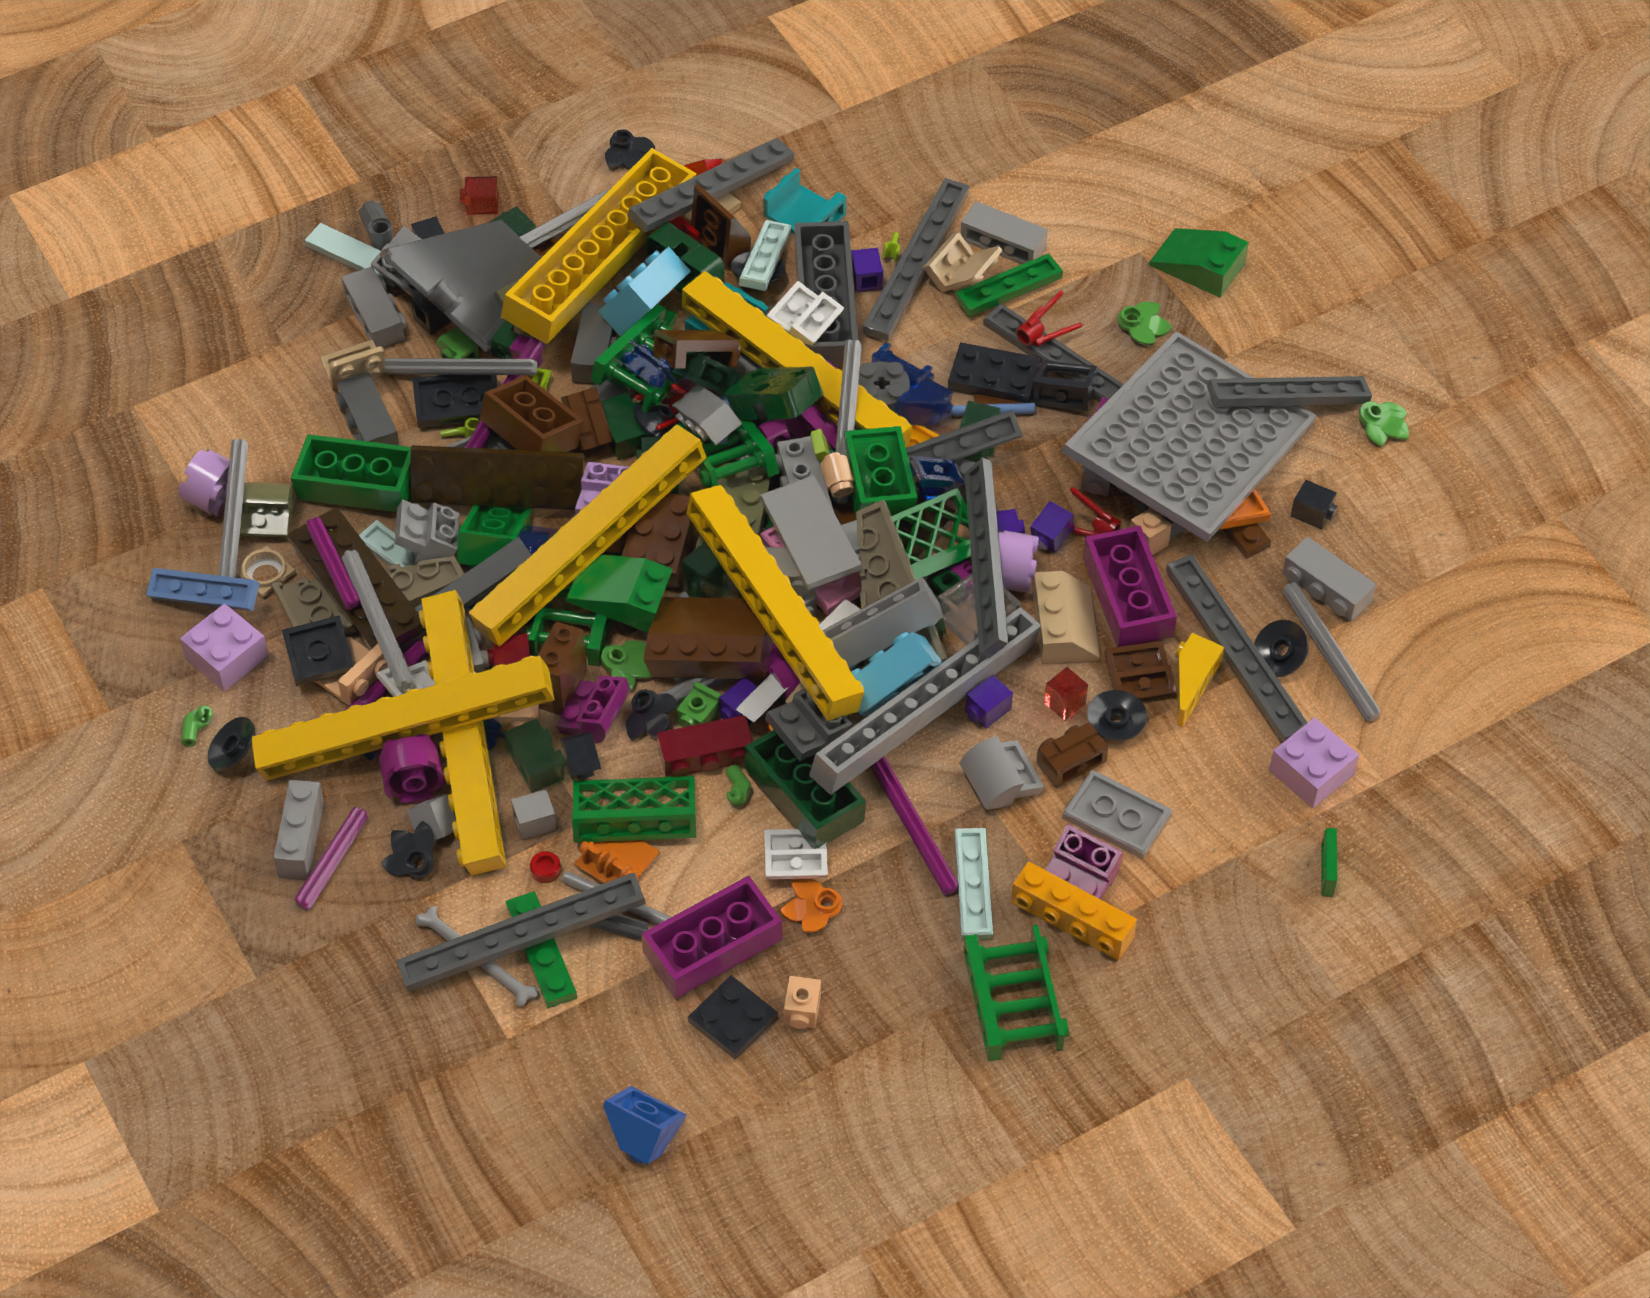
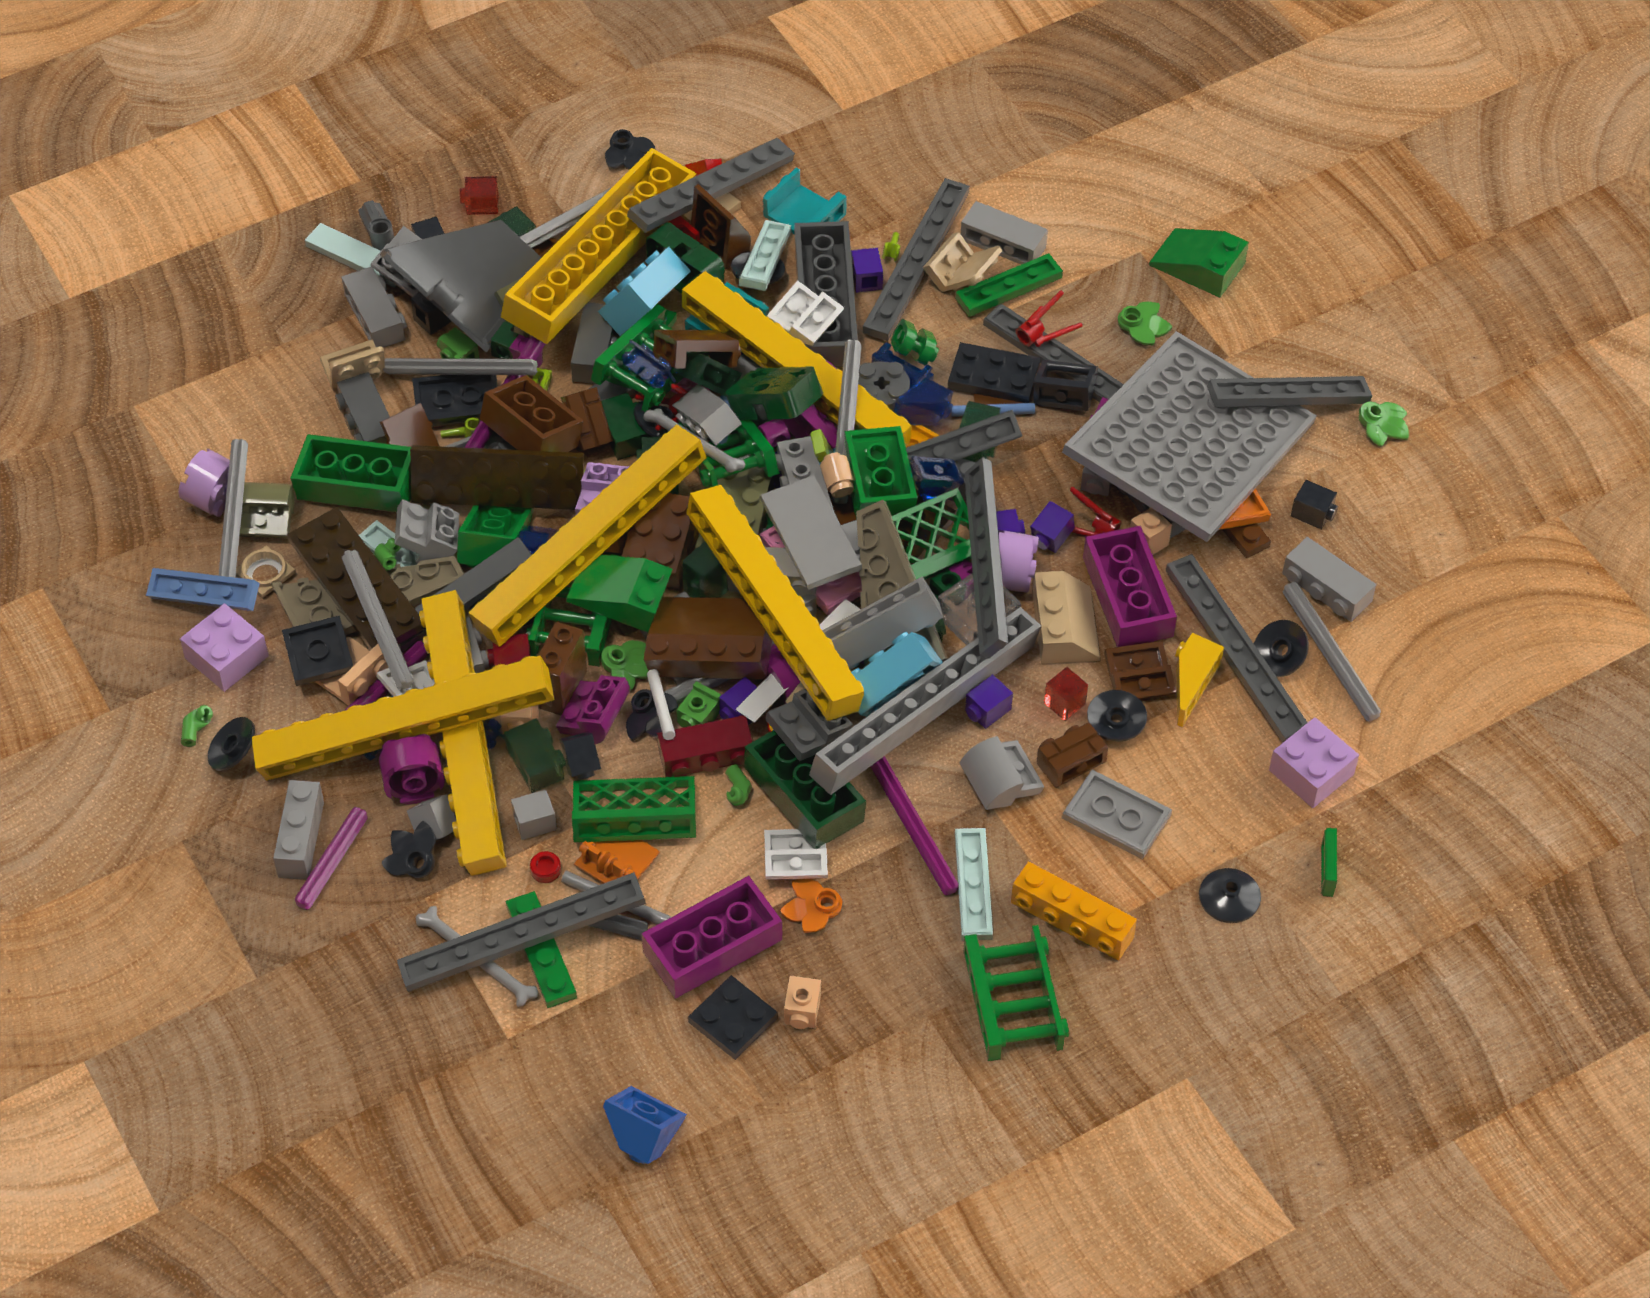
(333, 563): magenta axle -> none
(386, 553): none -> bright green arm
(409, 428): none -> reddish brown piece
(661, 704): none -> white bar
(731, 464): none -> light grey piece
(920, 344): none -> green brick
(1085, 861): brick -> none
(1226, 905): none -> black dish

